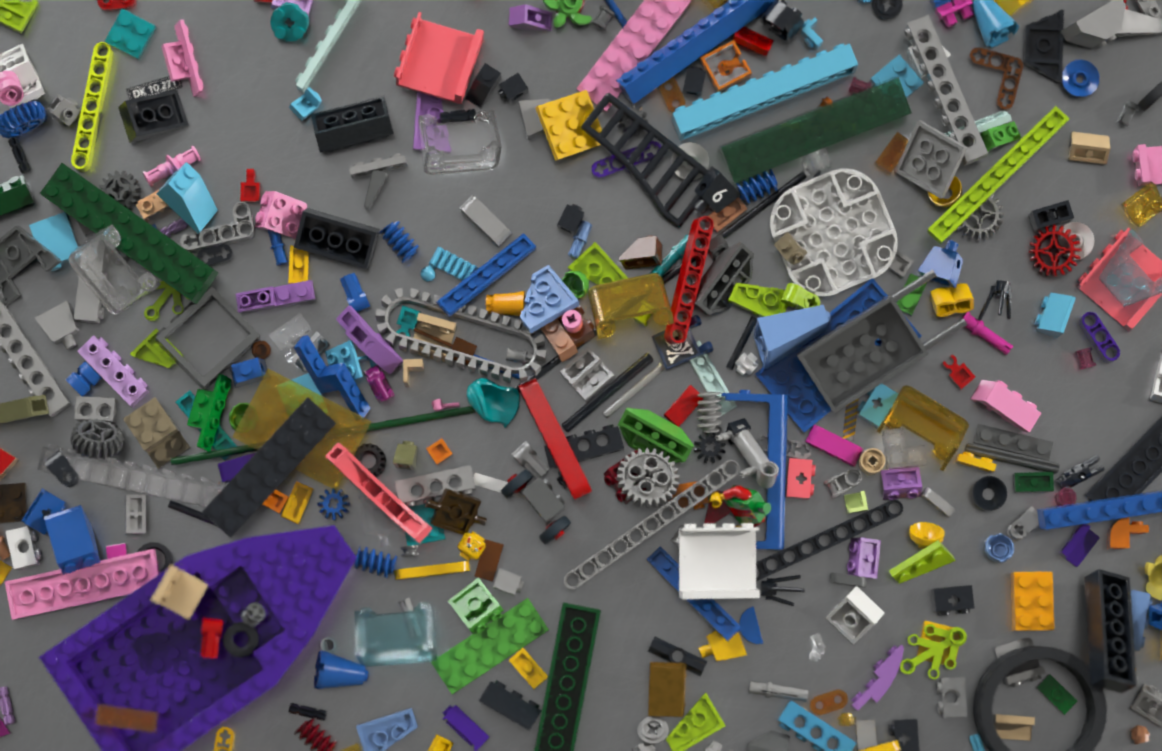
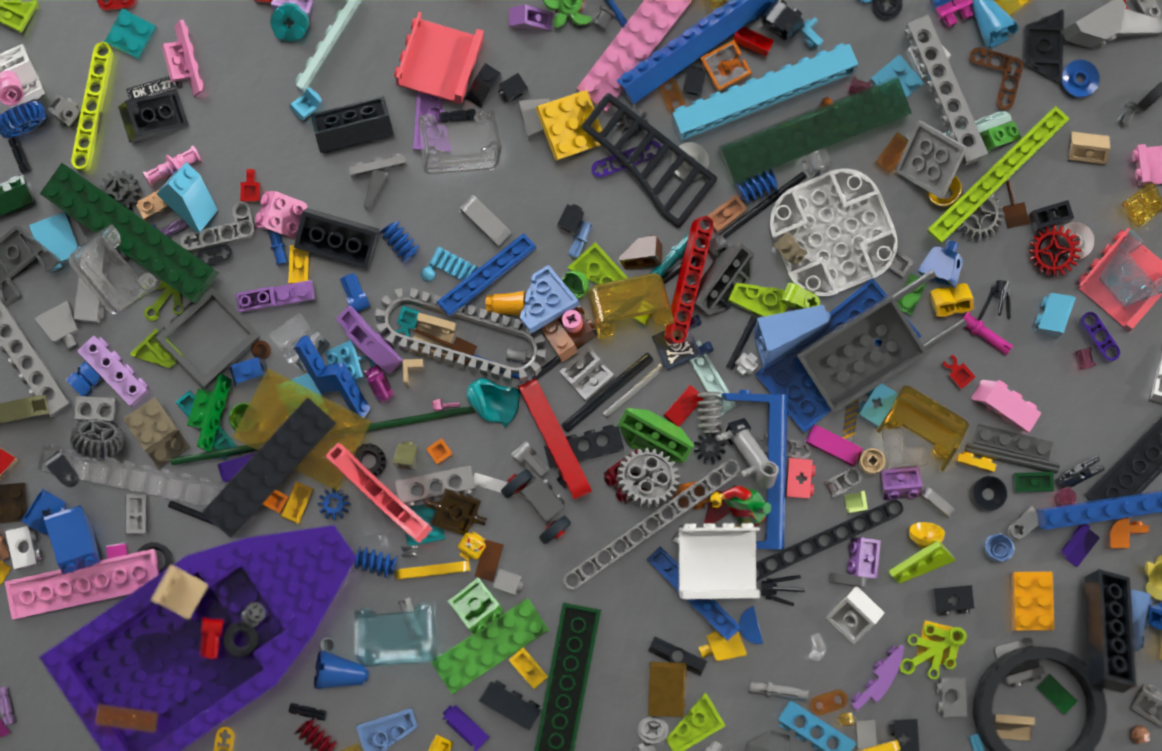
(714, 192): black torso -> none
(1015, 214): none -> reddish brown piece

